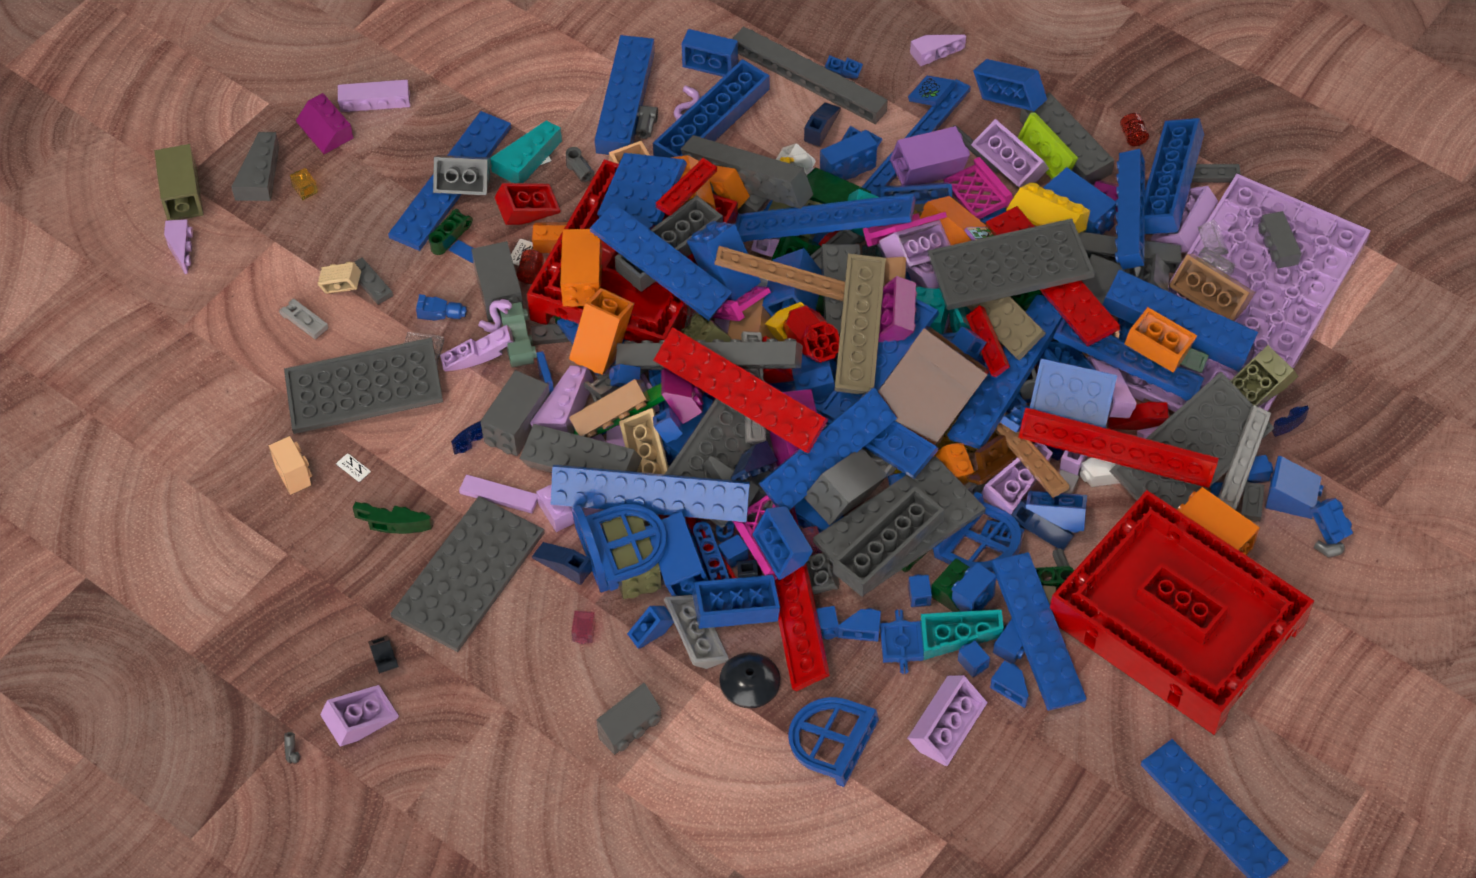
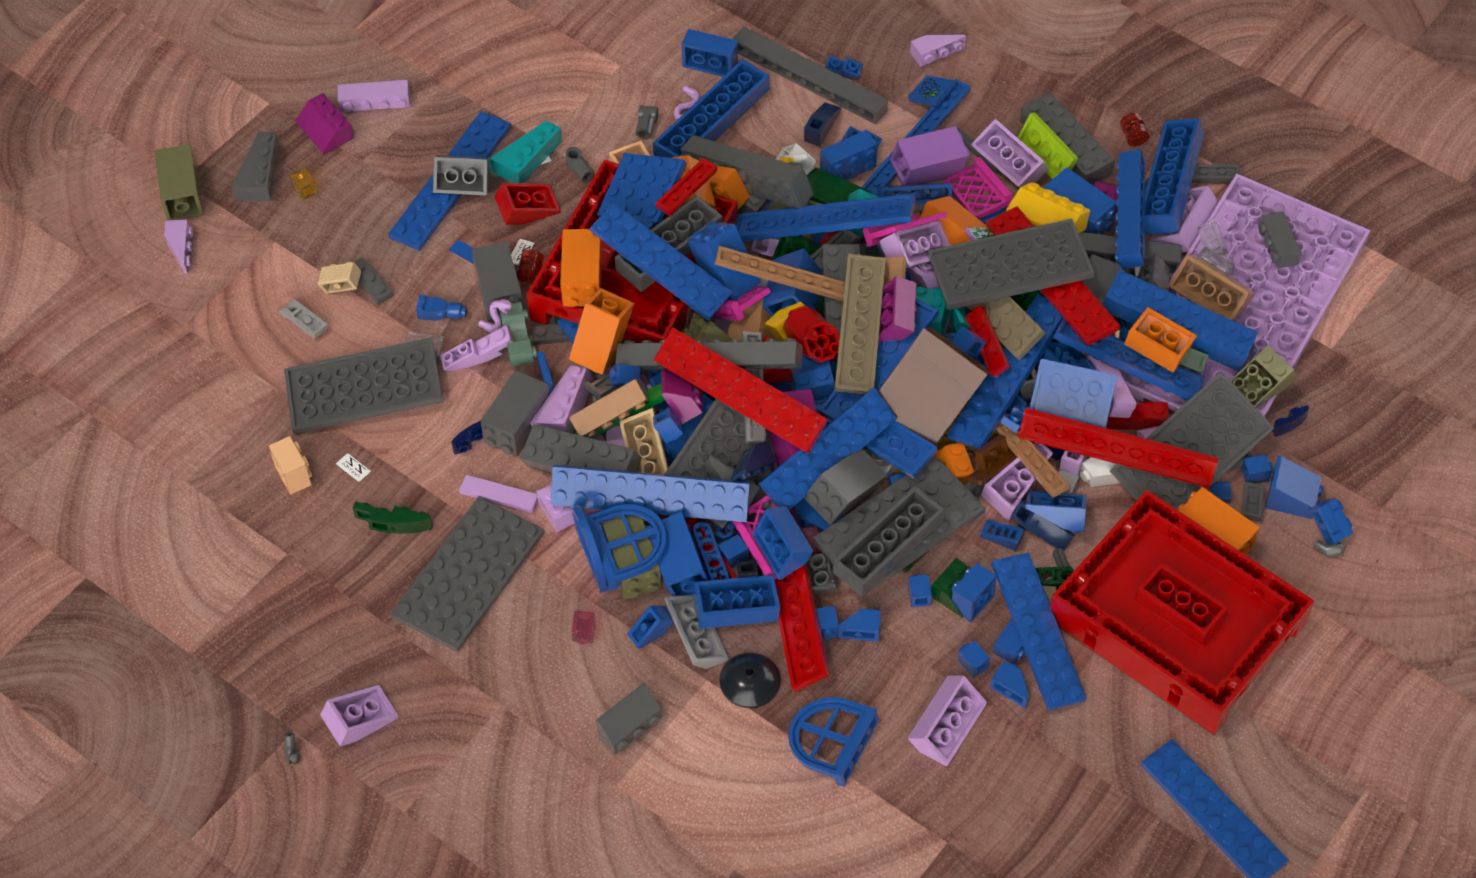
(383, 654): black slope -> none
(449, 231): dark green piece -> none
(546, 235): orange slope -> none
(564, 561): dark blue slope -> none
(624, 93): blue brick -> none
(901, 641): blue plate -> none
(944, 550): blue window -> none
(951, 630): teal wedge -> none
(1010, 84): blue brick -> none
(1244, 456): light grey tile -> none

